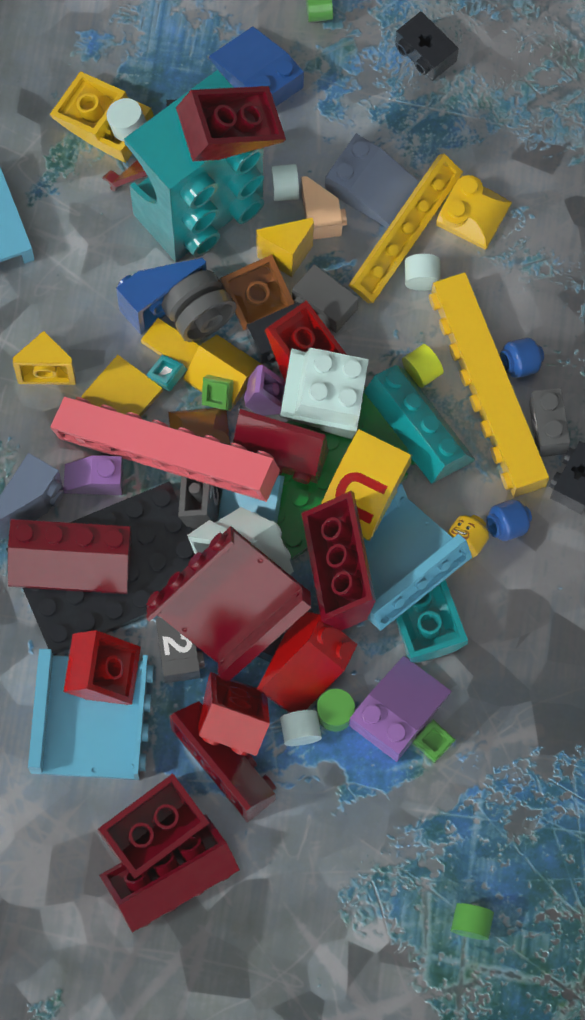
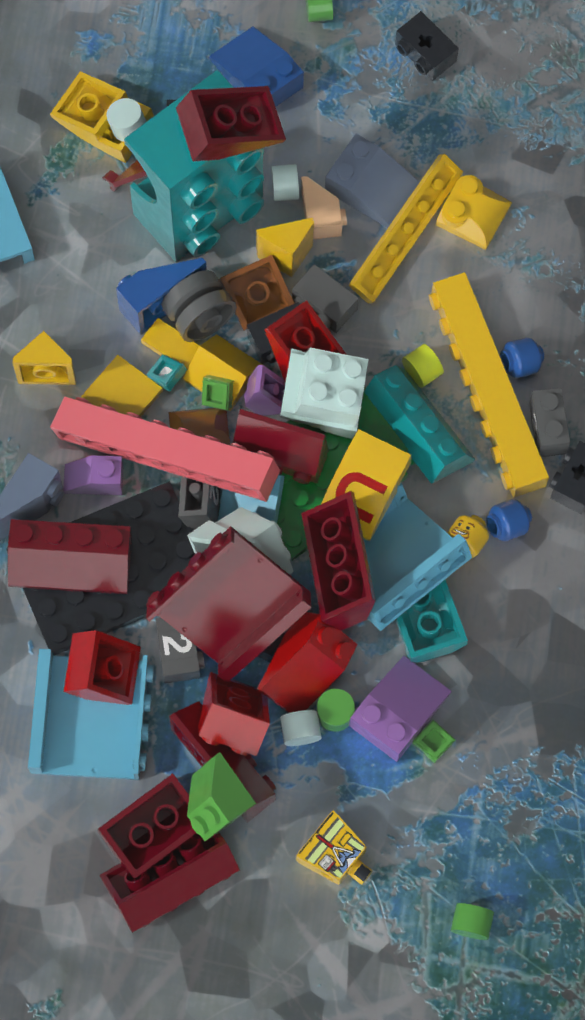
(216, 797): none -> bright green slope
(335, 852): none -> torso
(422, 271): light aqua piece -> none

